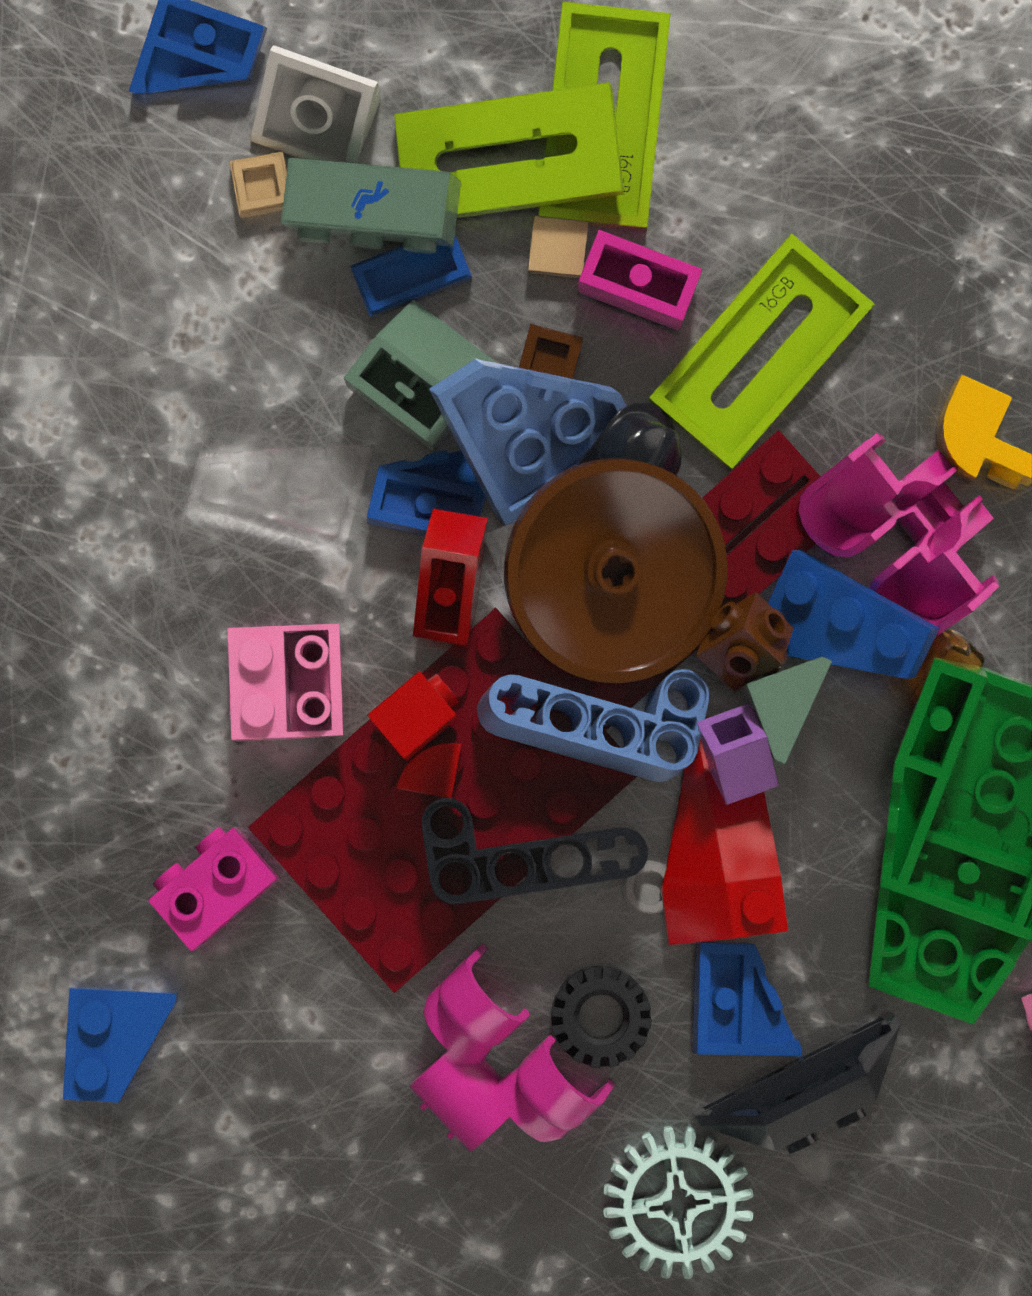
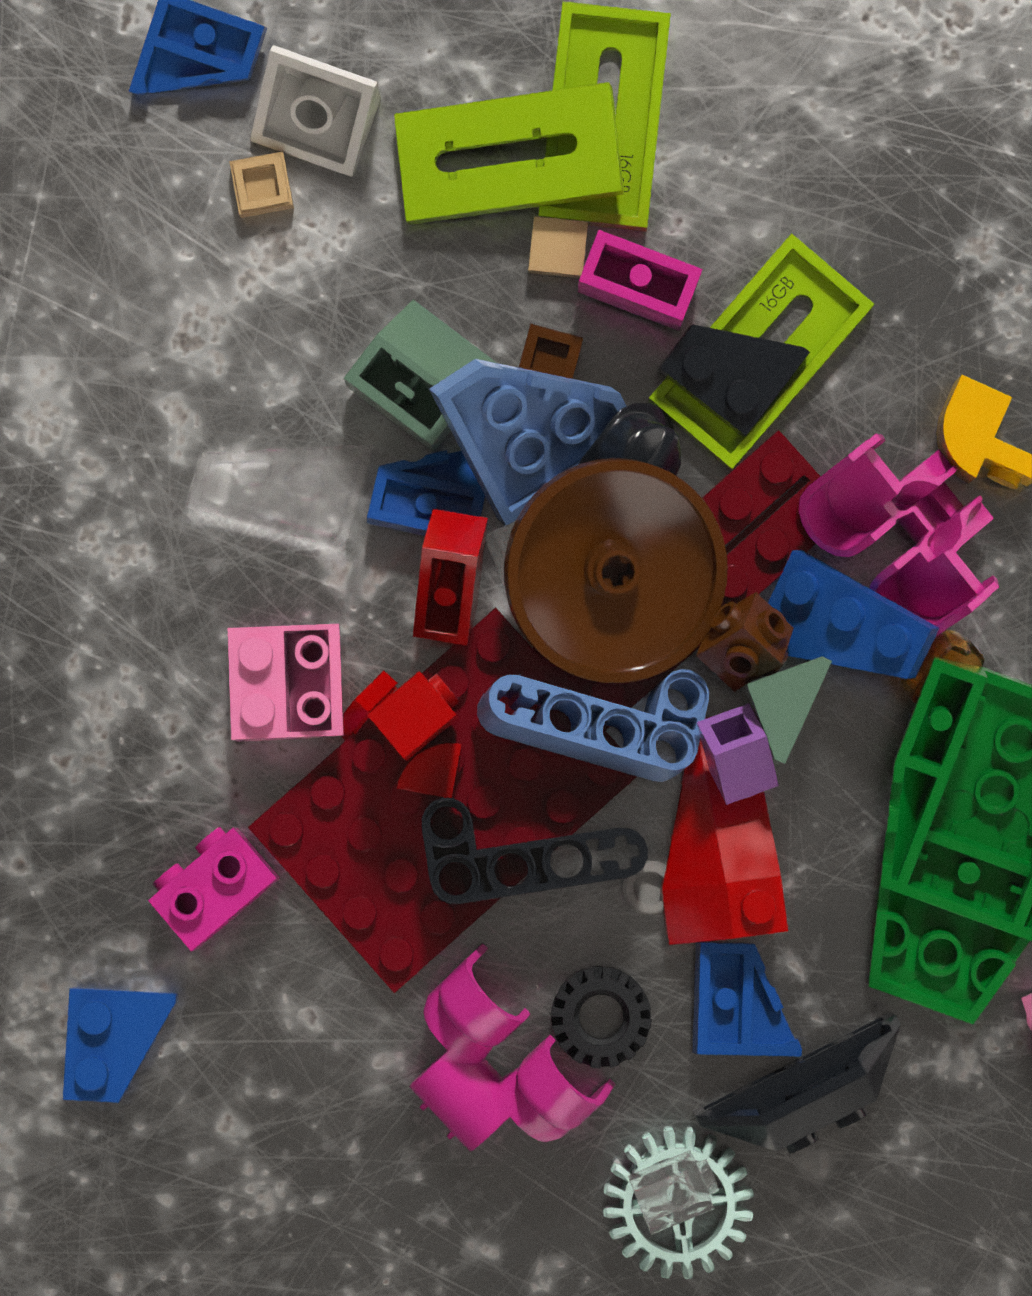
(366, 701): none -> red tile
(370, 204): sand green brick -> none
(400, 276): blue tile -> none
(673, 1191): none -> clear brick
(731, 372): none -> black wing

